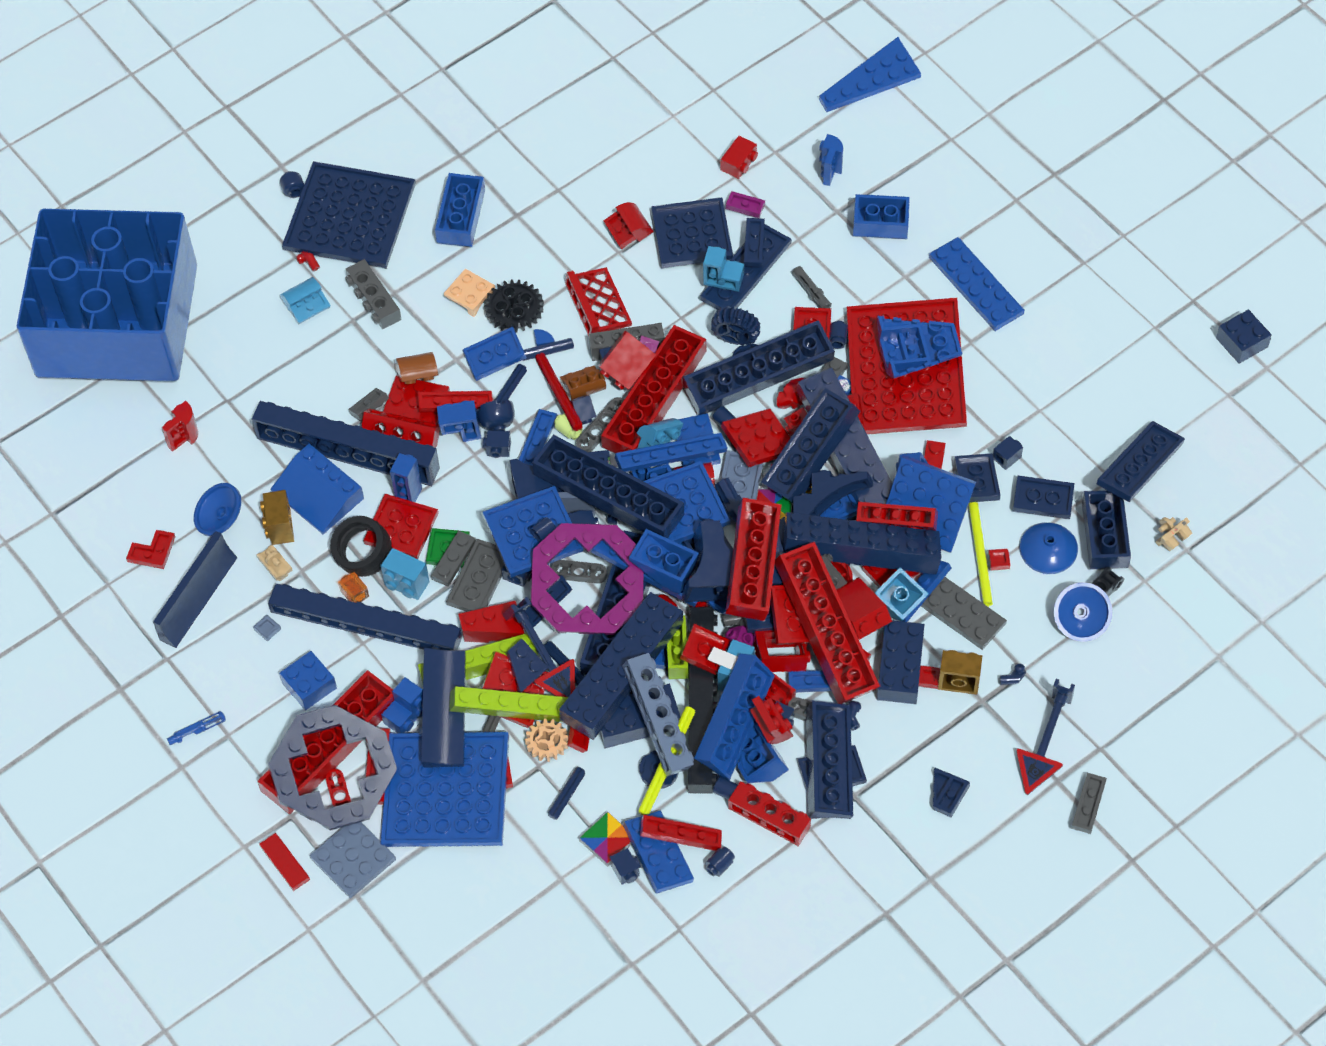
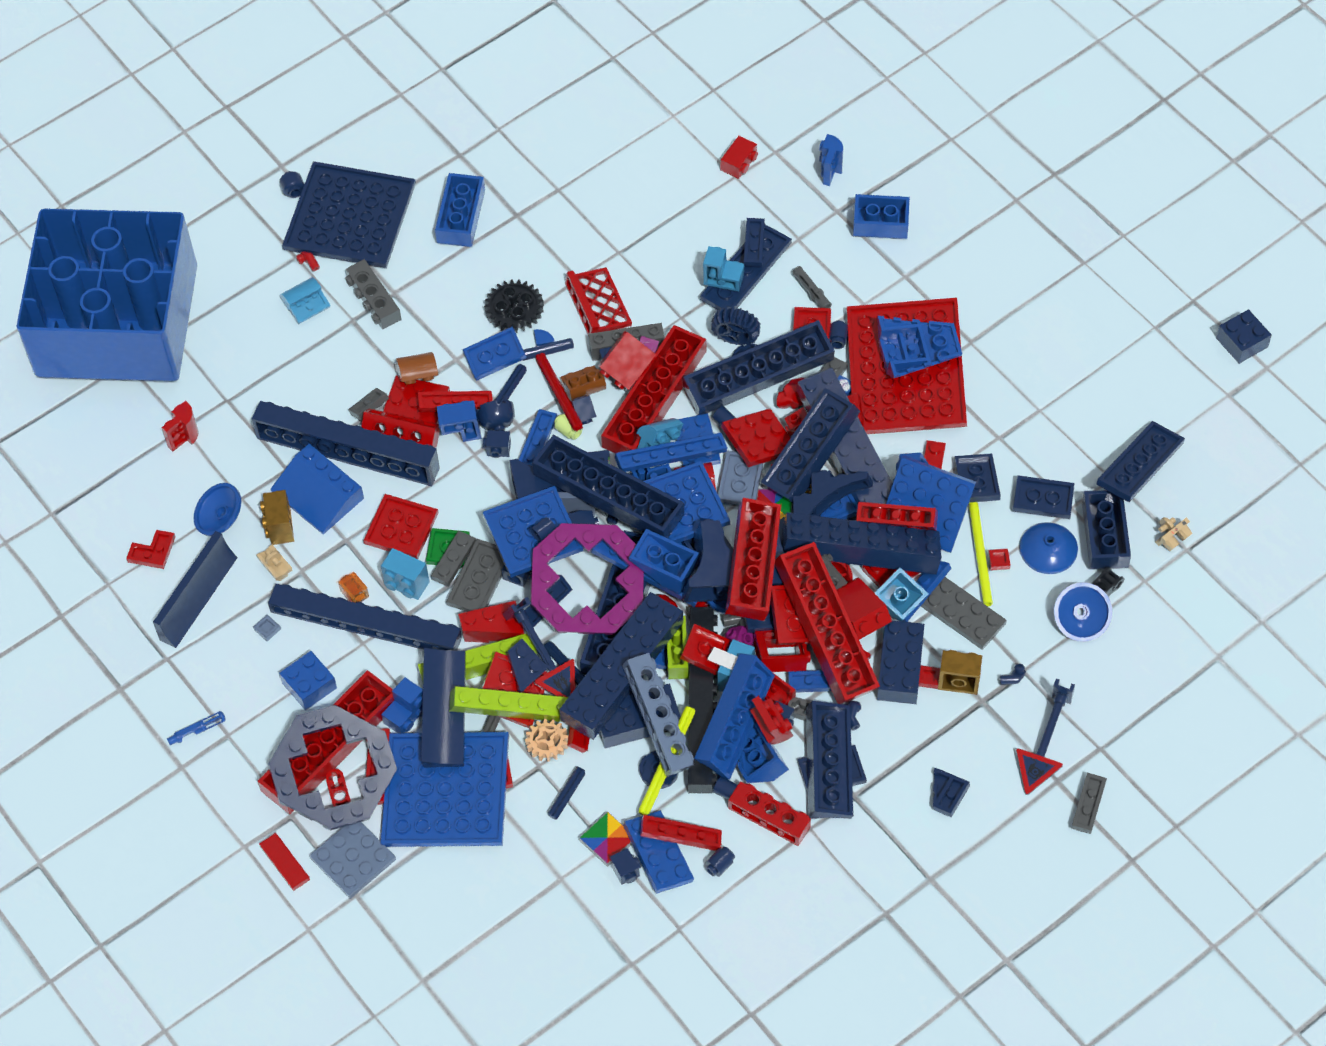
(343, 535): black tyre -> none
(406, 477): blue brick -> none
(469, 291): light nougat piece -> none
(593, 567): dark grey beam -> none
(598, 424): dark grey beam -> none
(628, 224): red brick -> none
(688, 229): dark blue plate -> none
(729, 496): dark blue piece -> none
(745, 204): magenta plate -> none
(881, 72): blue wing -> none
(976, 284): blue plate -> none
(1007, 452): dark blue brick -> none

